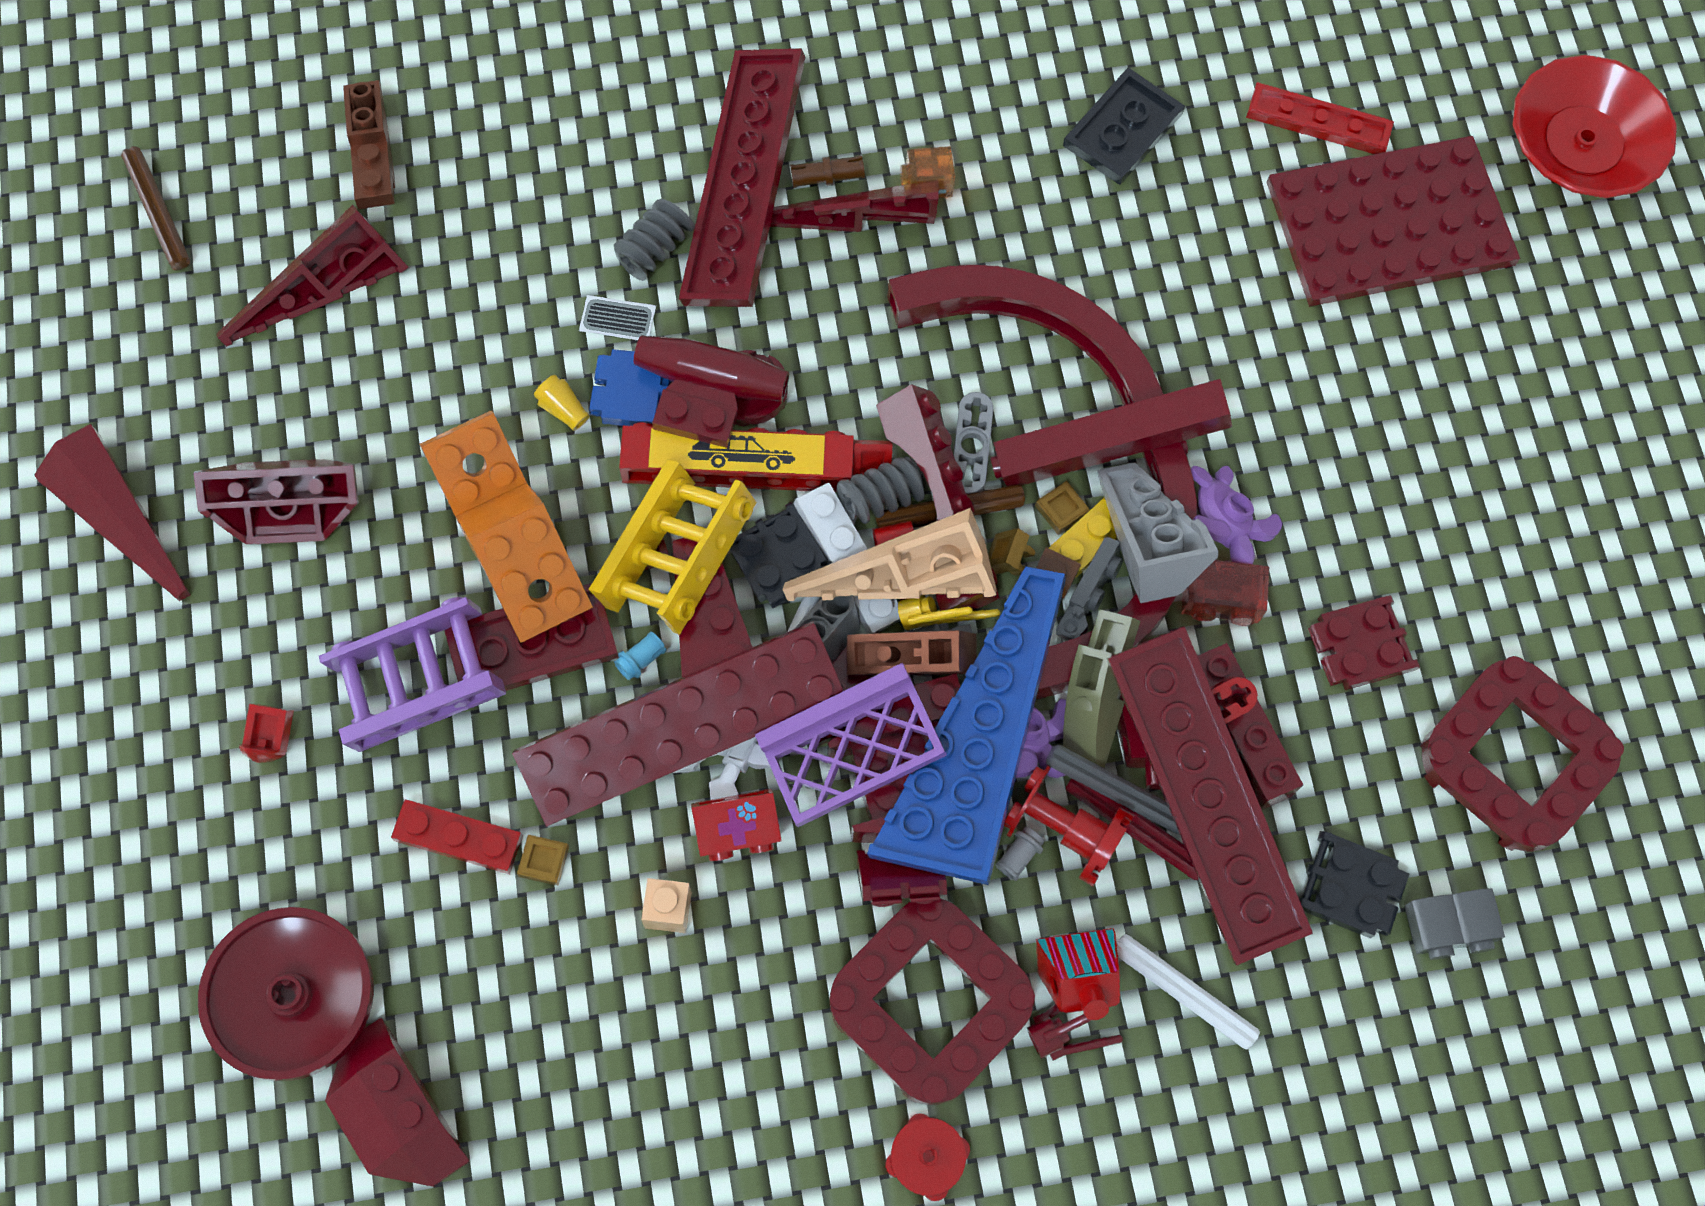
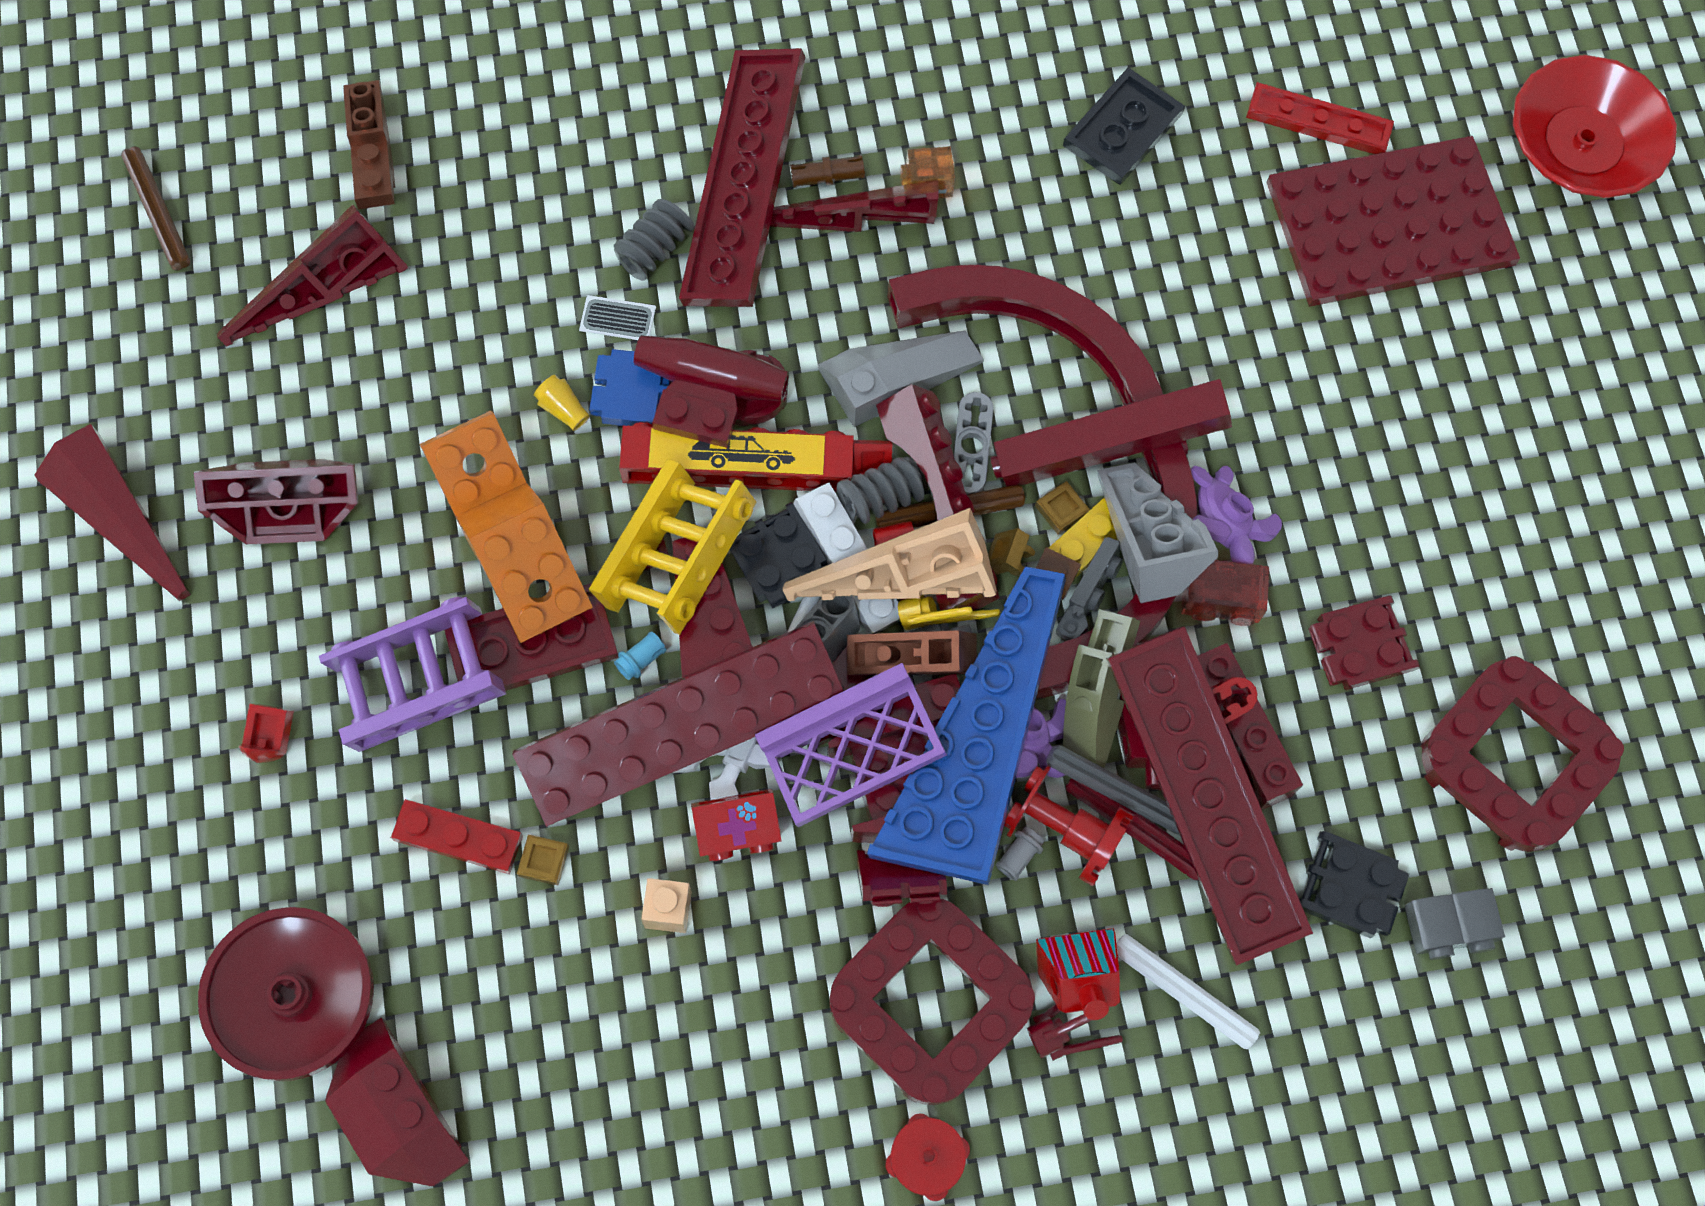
(875, 372): none -> light grey wedge

